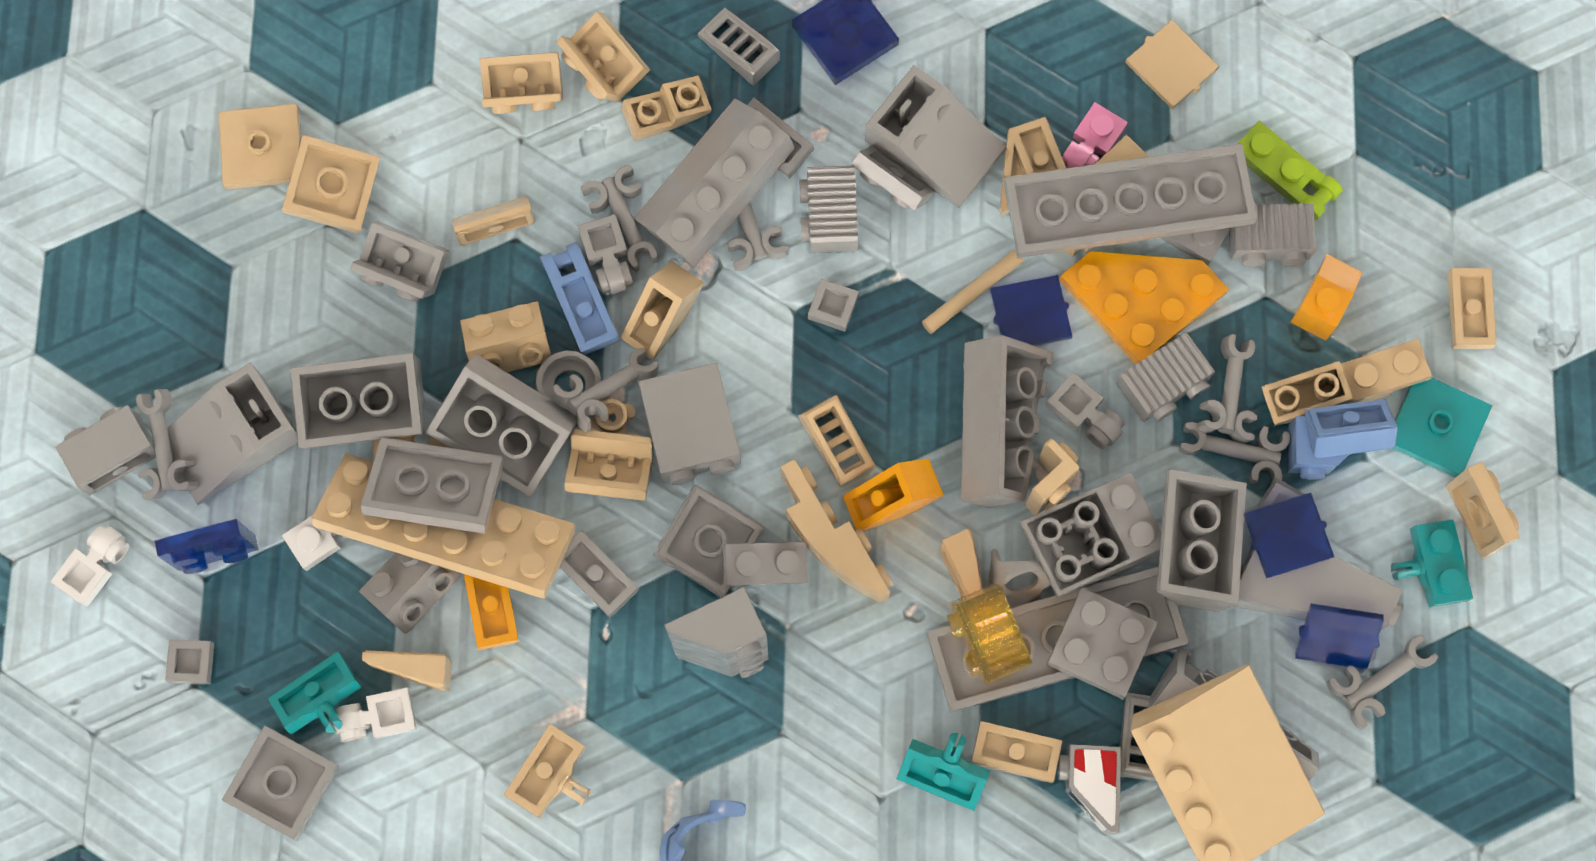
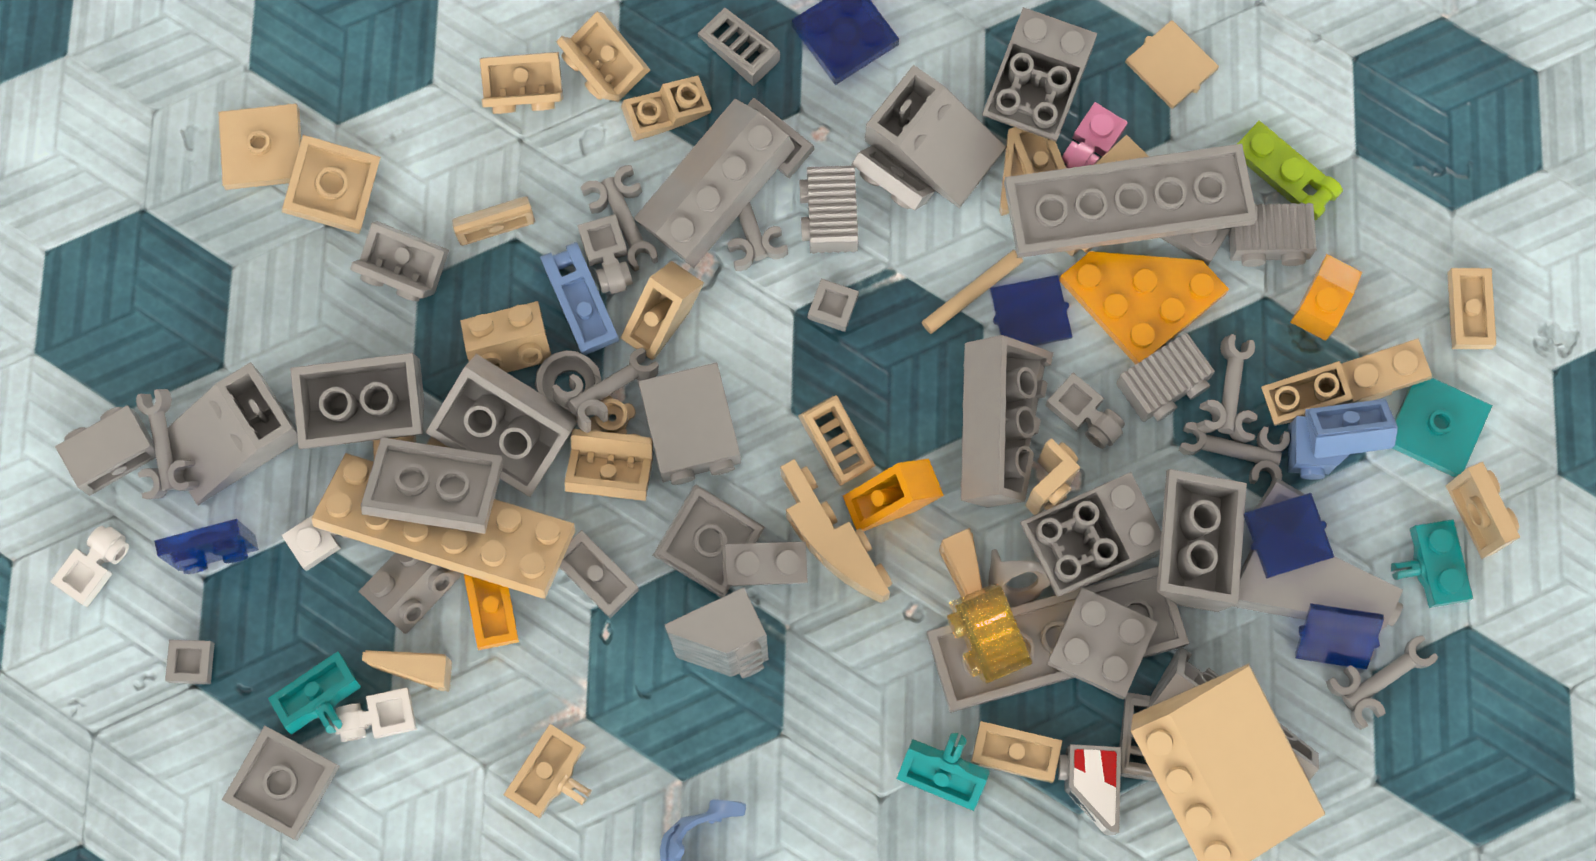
(1040, 74): none -> light grey slope

